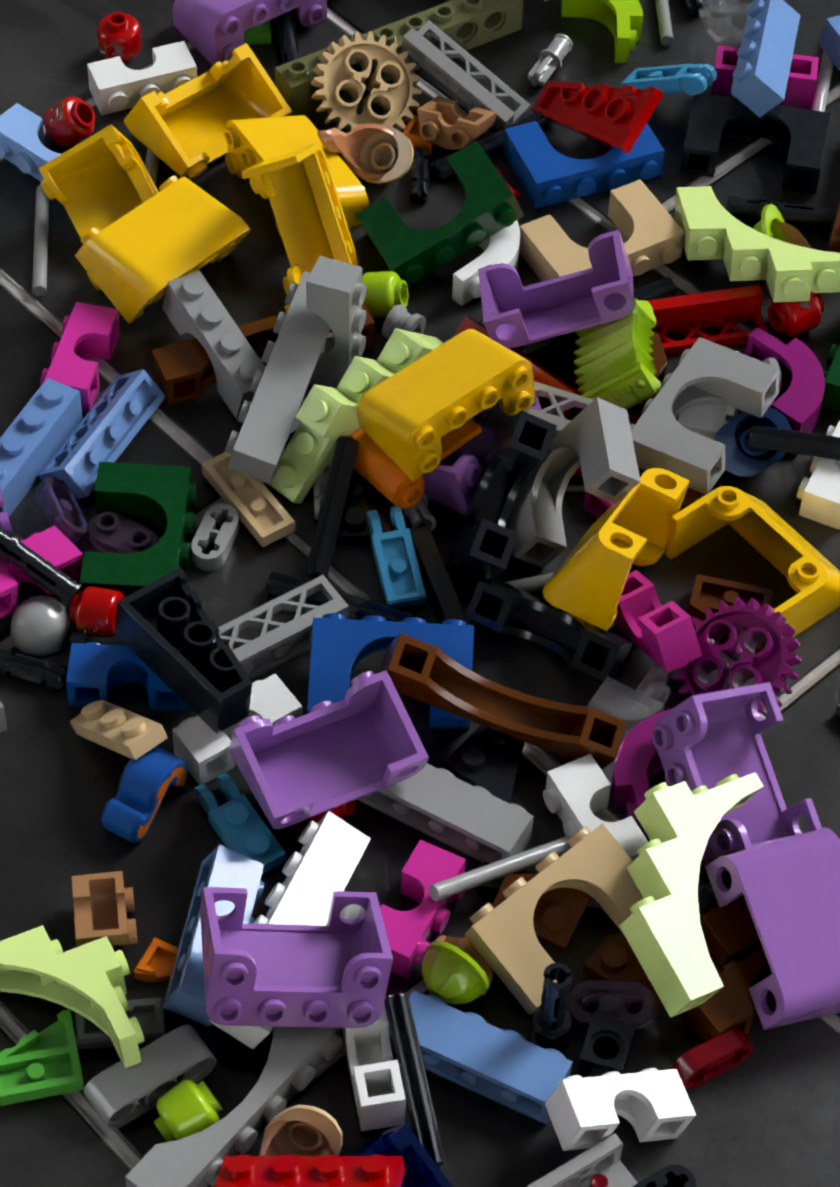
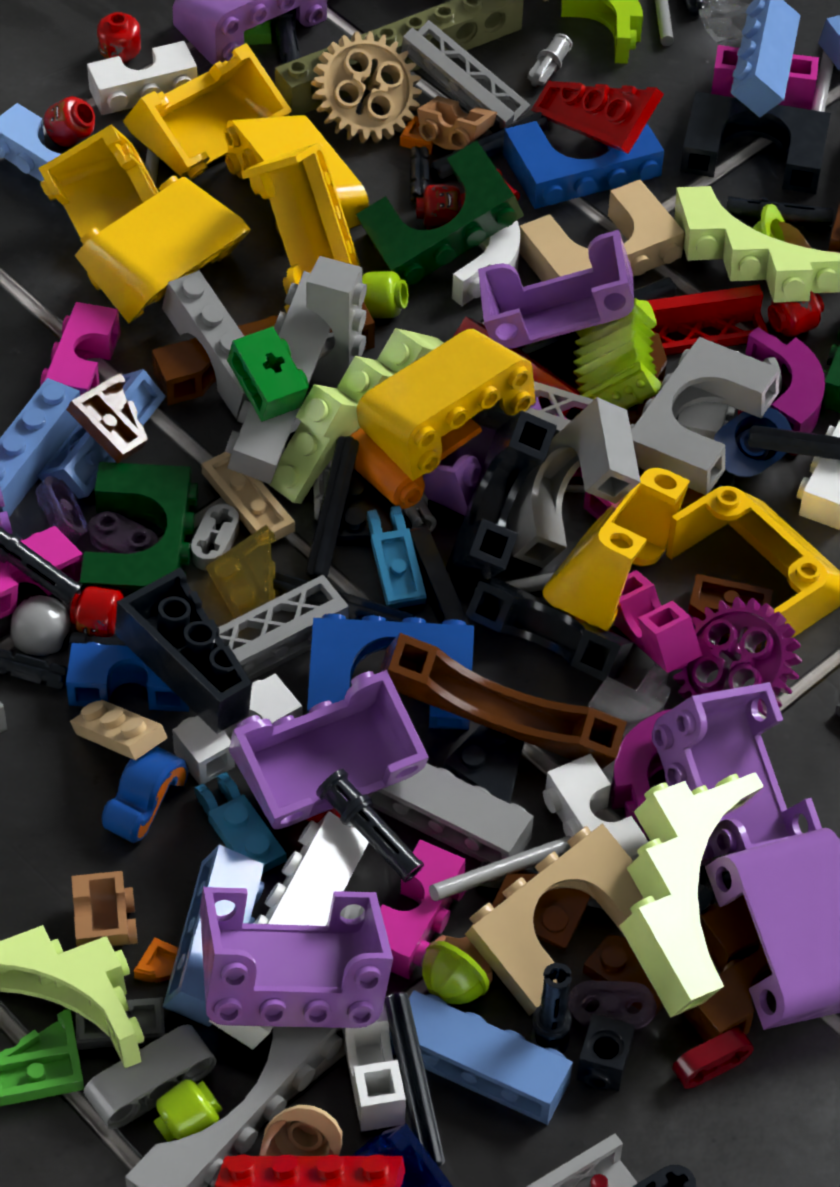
(41, 233): light grey bar -> none
(110, 418): none -> wing
(246, 573): none -> clear yellow wing
(268, 373): none -> green brick
(360, 807): none -> black pin
(371, 151): piece -> none
(400, 318): light grey wheel -> none
(439, 205): none -> red head
(587, 1108): white arch -> none
(673, 78): dark azure hinge -> none

